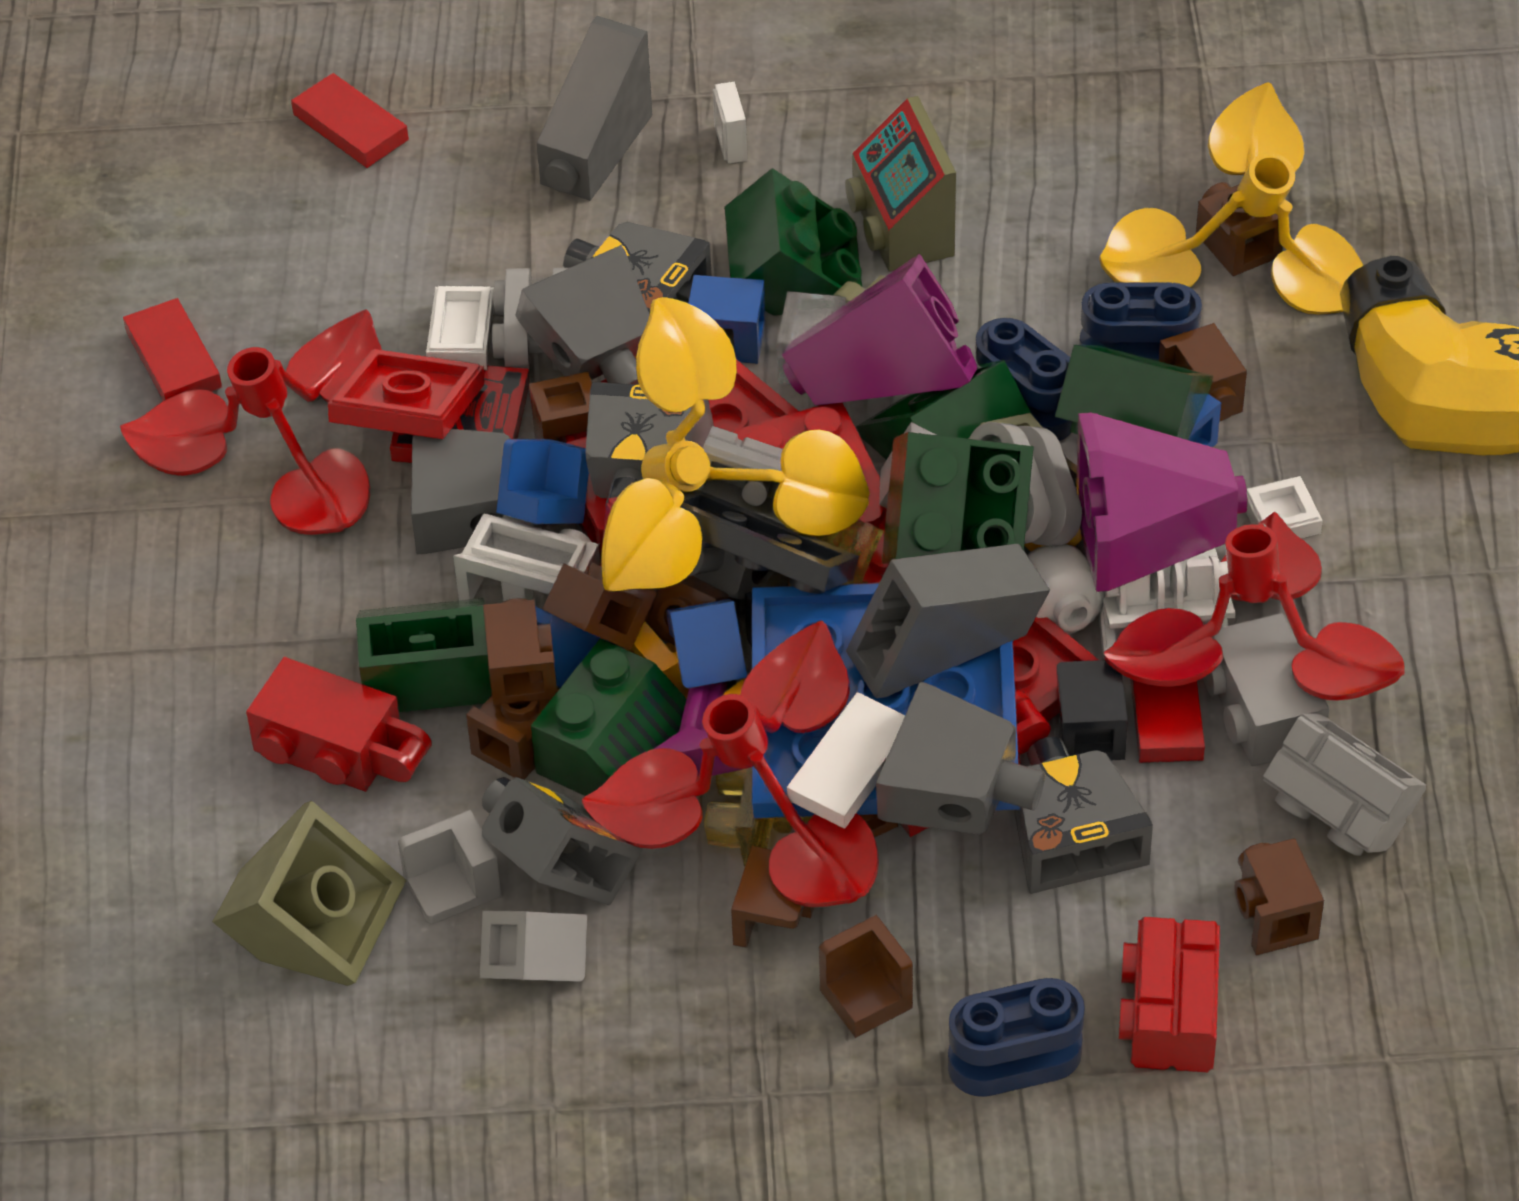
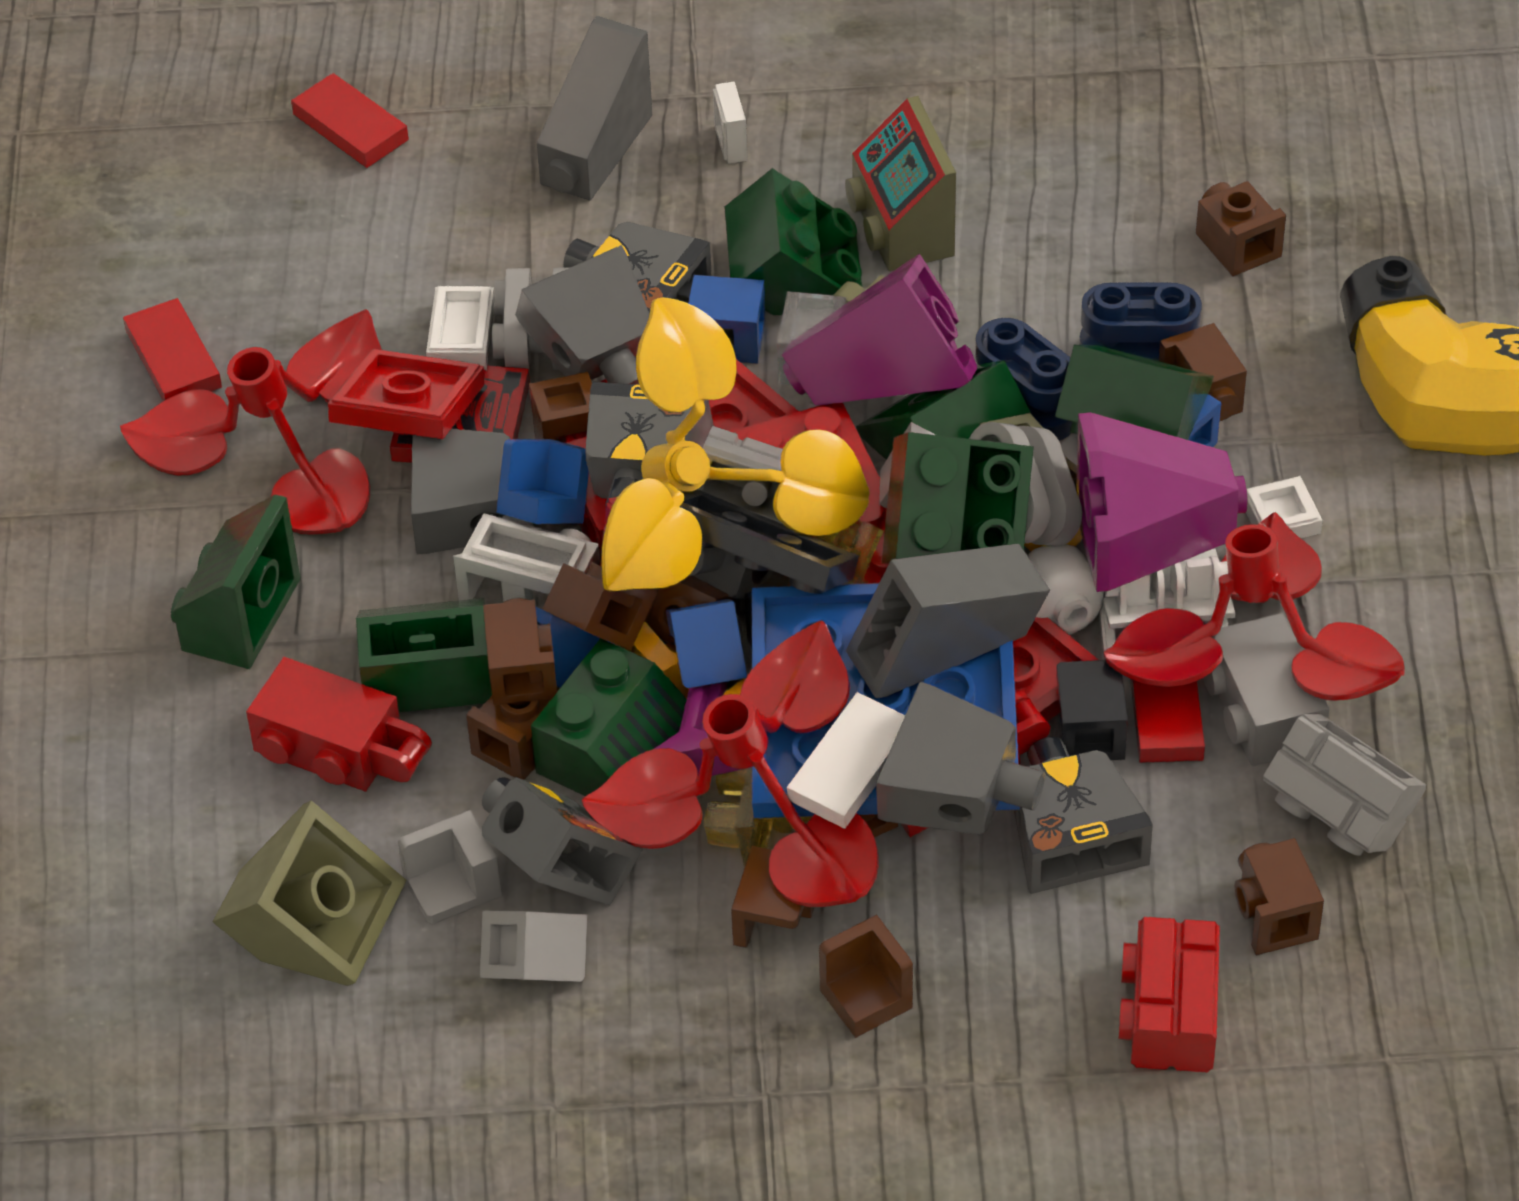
(239, 586): none -> dark green slope
(1015, 1037): dark blue brick -> none
(1265, 146): yellow plant -> none

